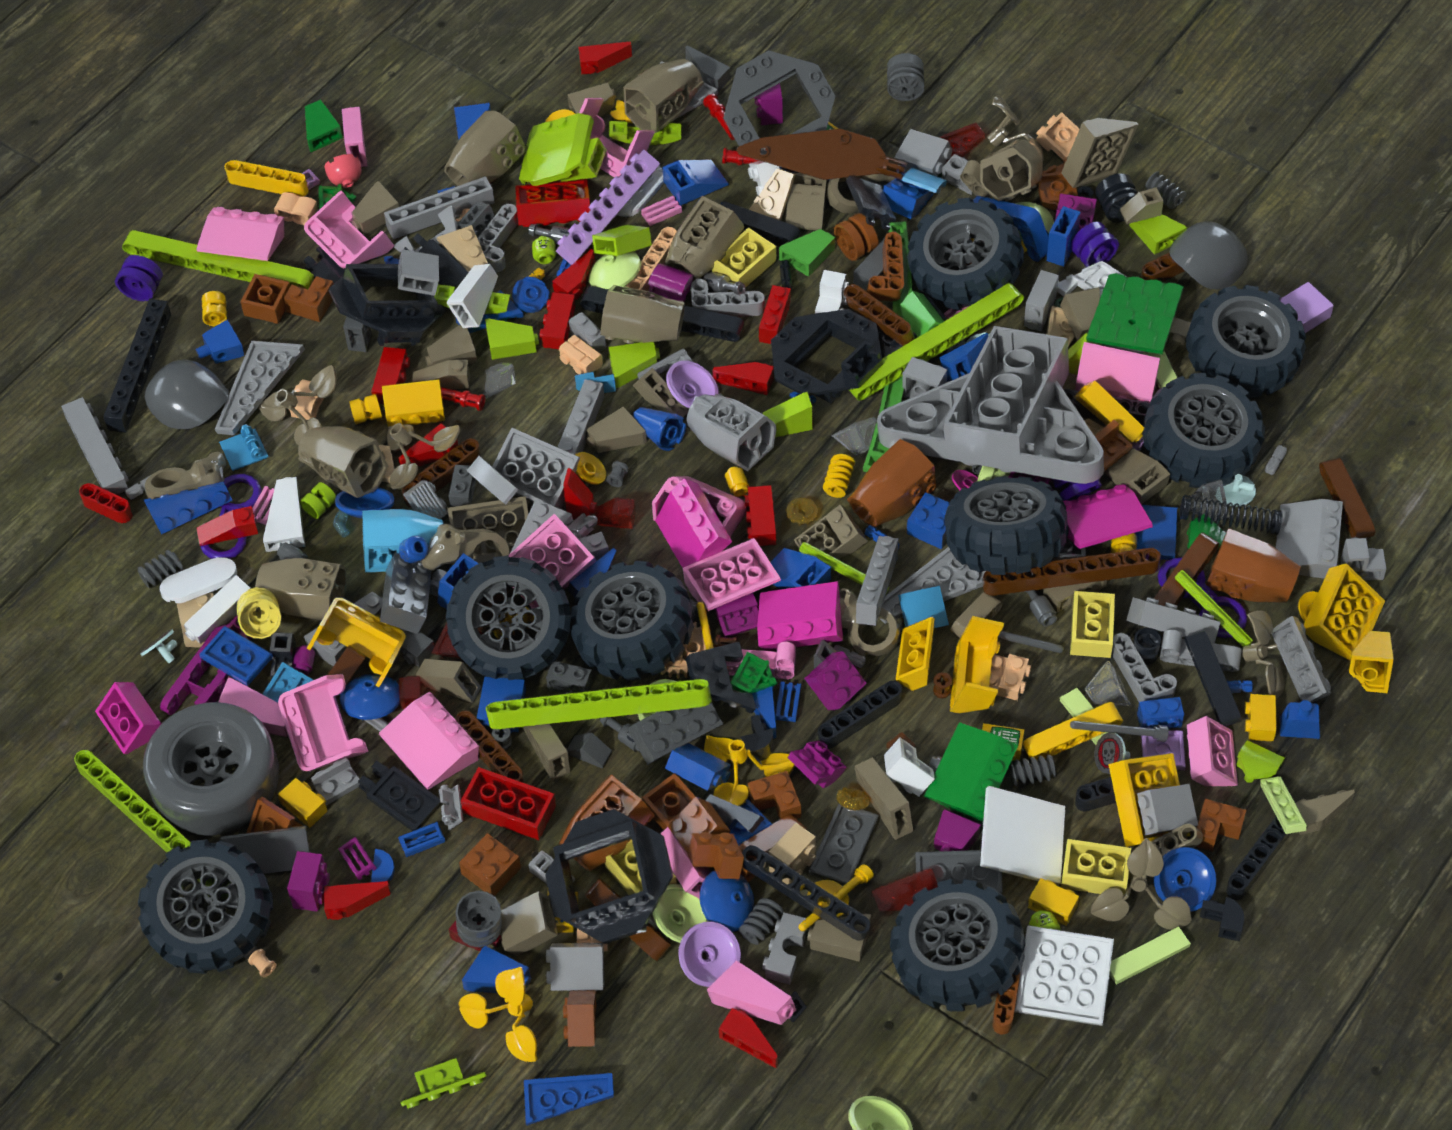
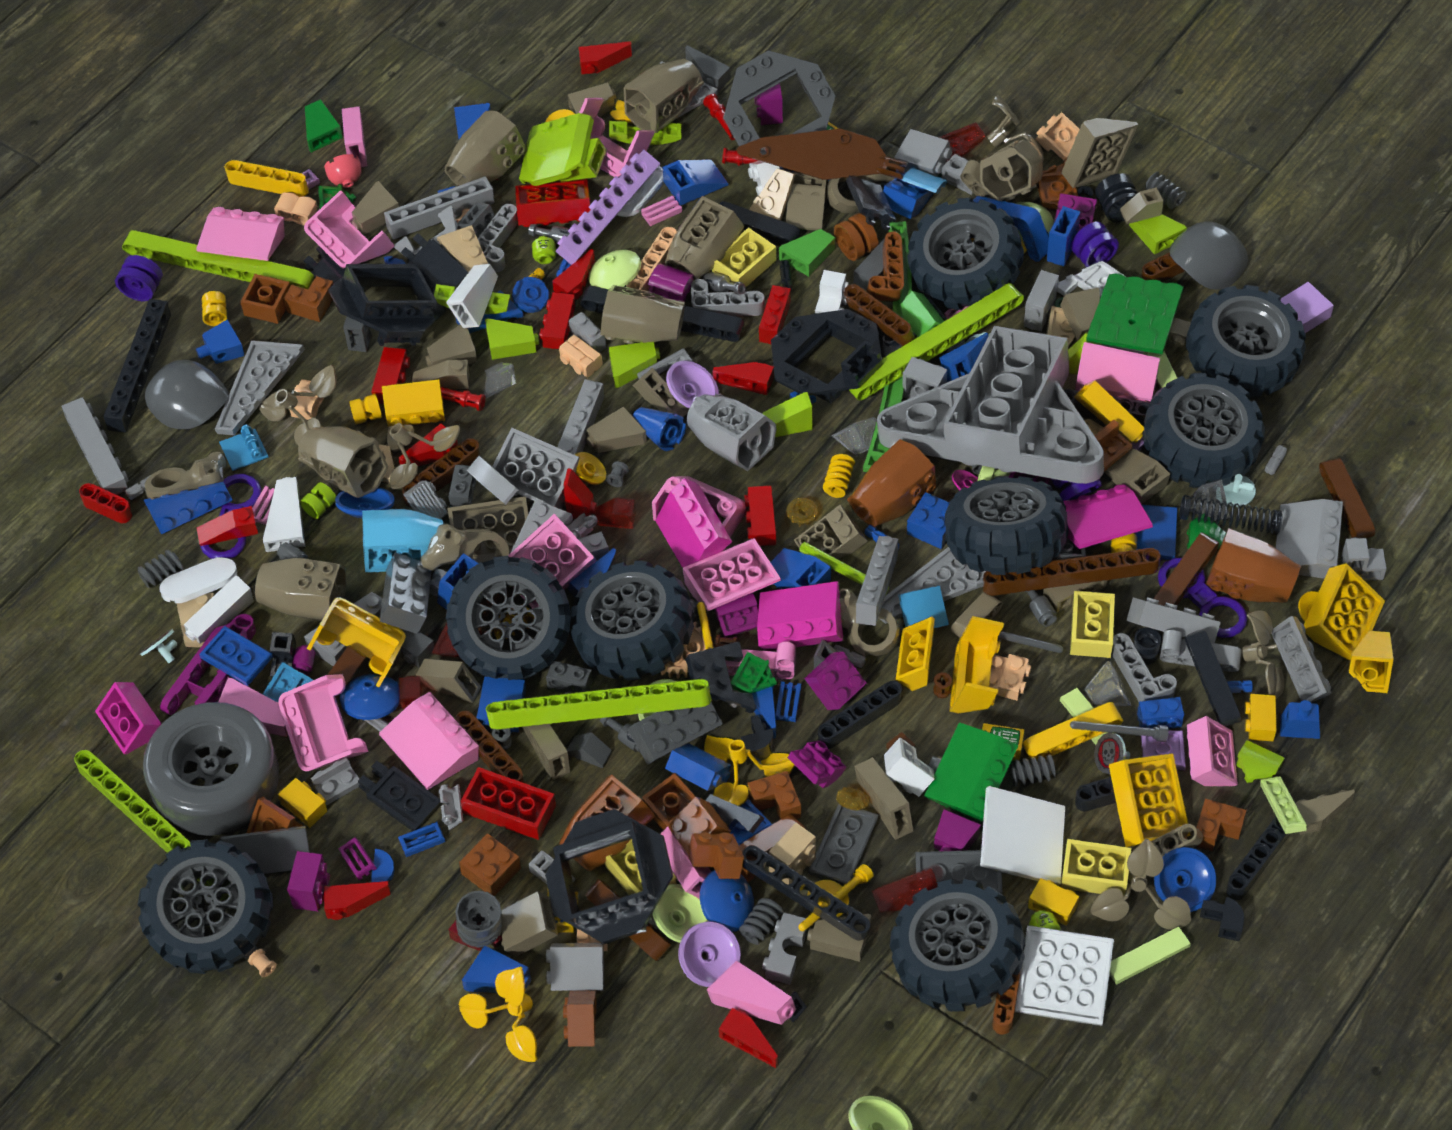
(261, 623): light yellow wheel -> none
(339, 523): clear light blue arm -> none
(413, 549): blue head -> none
(418, 272): light grey brick -> none
(440, 1079): lime bracket -> none
(560, 1095): blue wing -> none
(608, 381): dark azure slope -> none
(621, 240): lime brick -> none
(737, 481): yellow brick -> none
(905, 77): dark grey wheel -> none
(1167, 808): light grey brick -> none
(1212, 608): lime axle -> none

